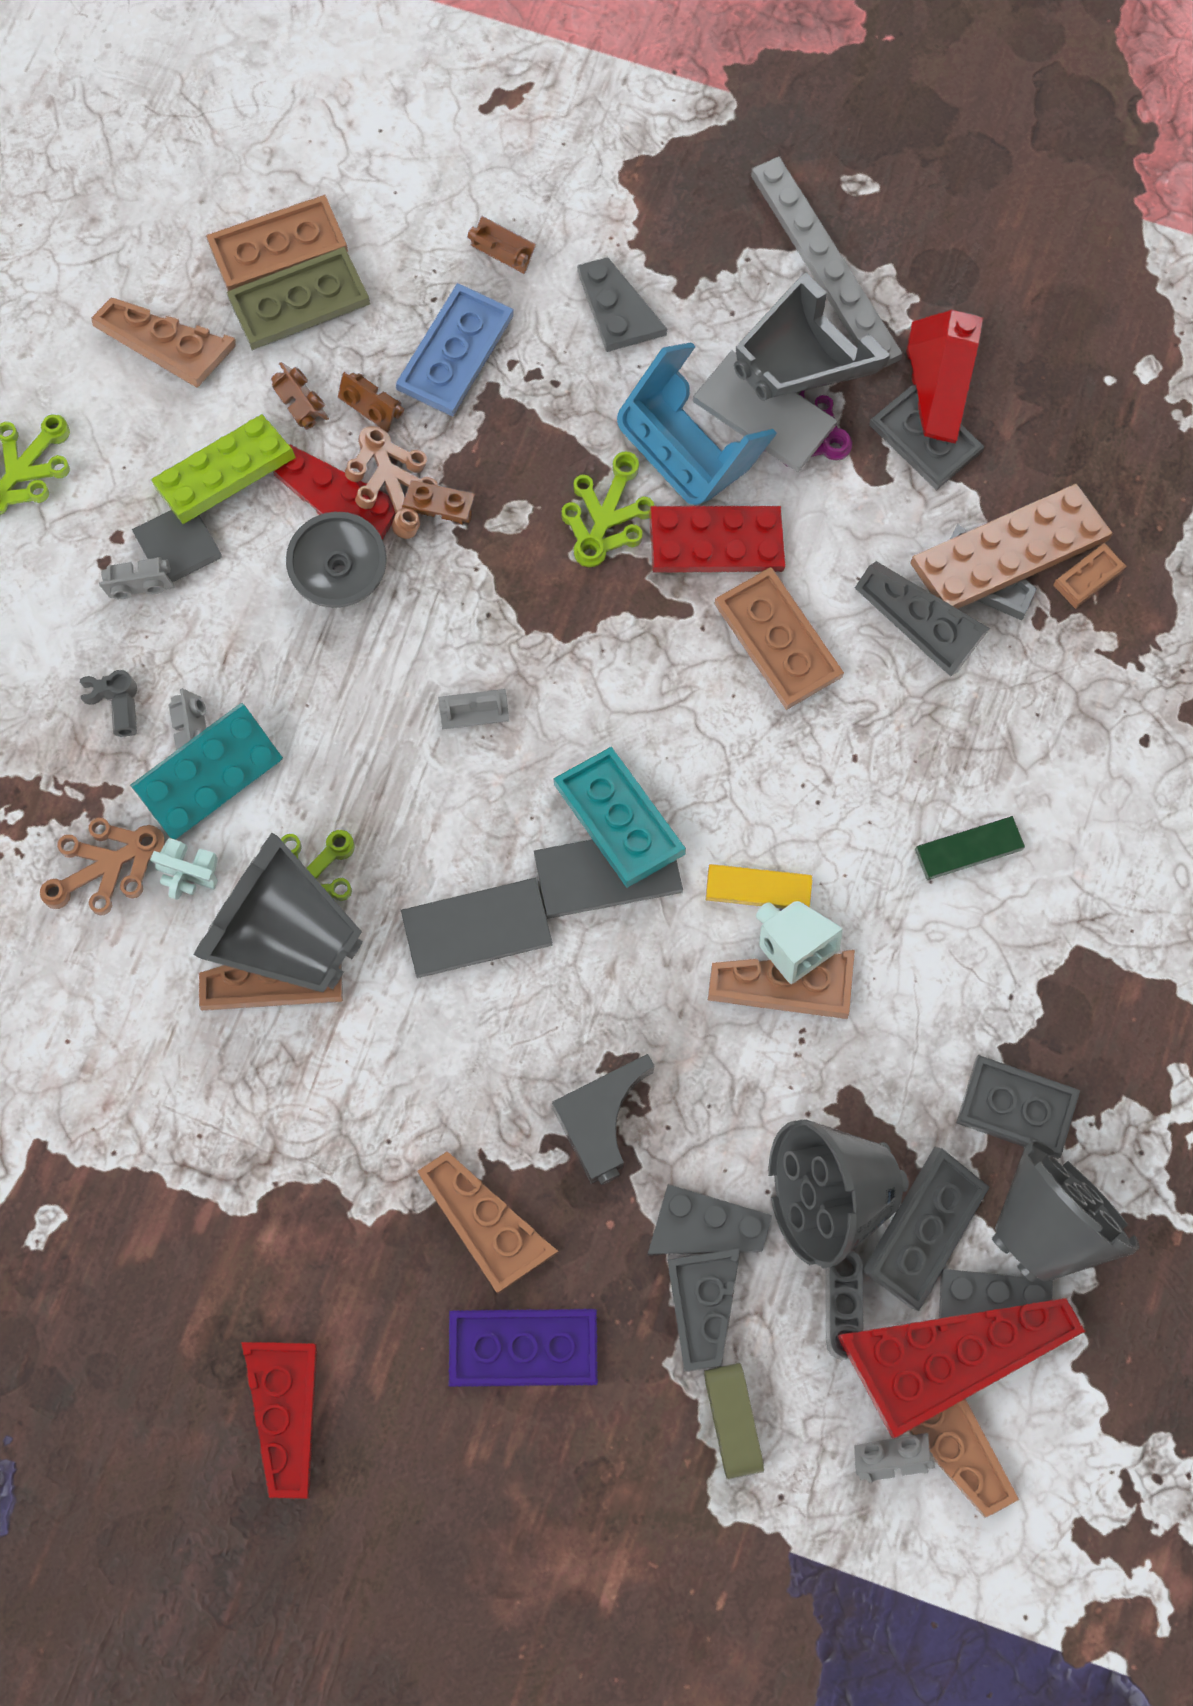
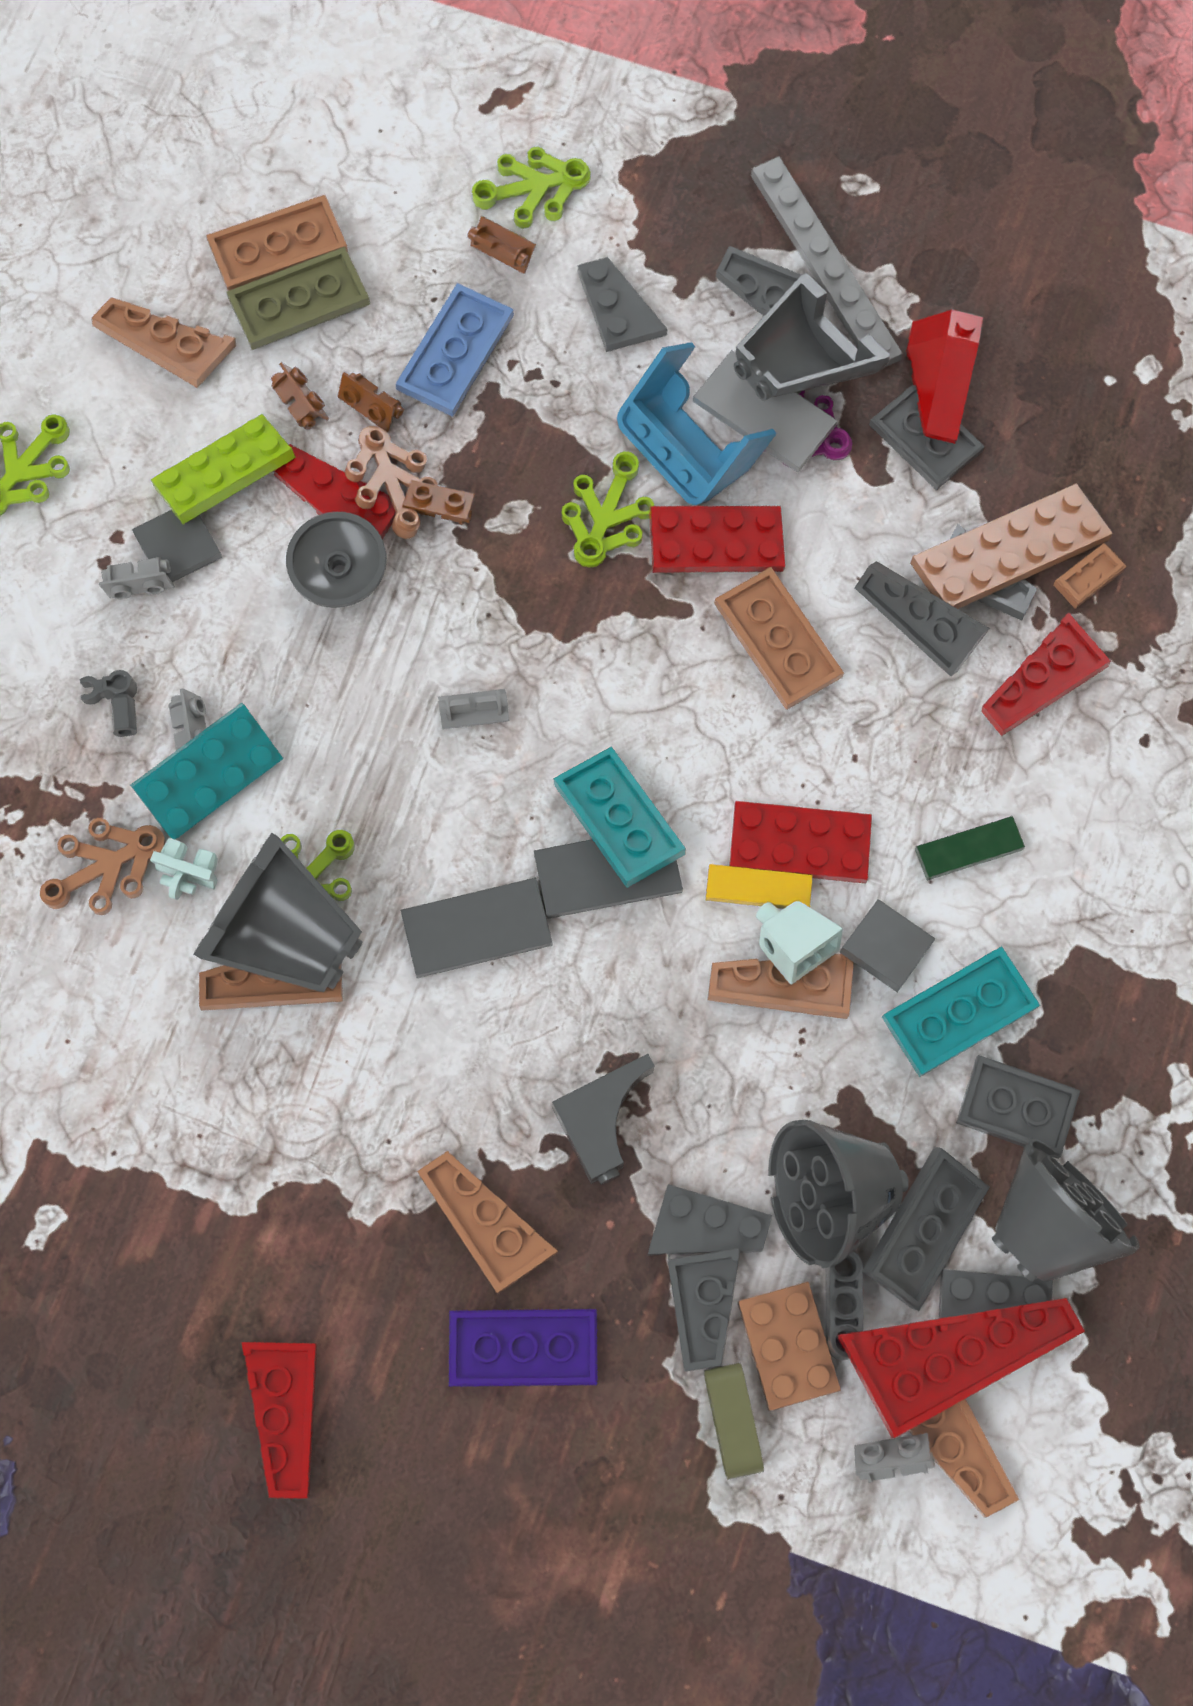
(534, 183): none -> lime plant
(755, 279): none -> dark grey wing
(788, 1346): none -> nougat plate
(801, 841): none -> red plate
(887, 945): none -> dark grey tile
(960, 1011): none -> teal plate
(1053, 670): none -> red wing

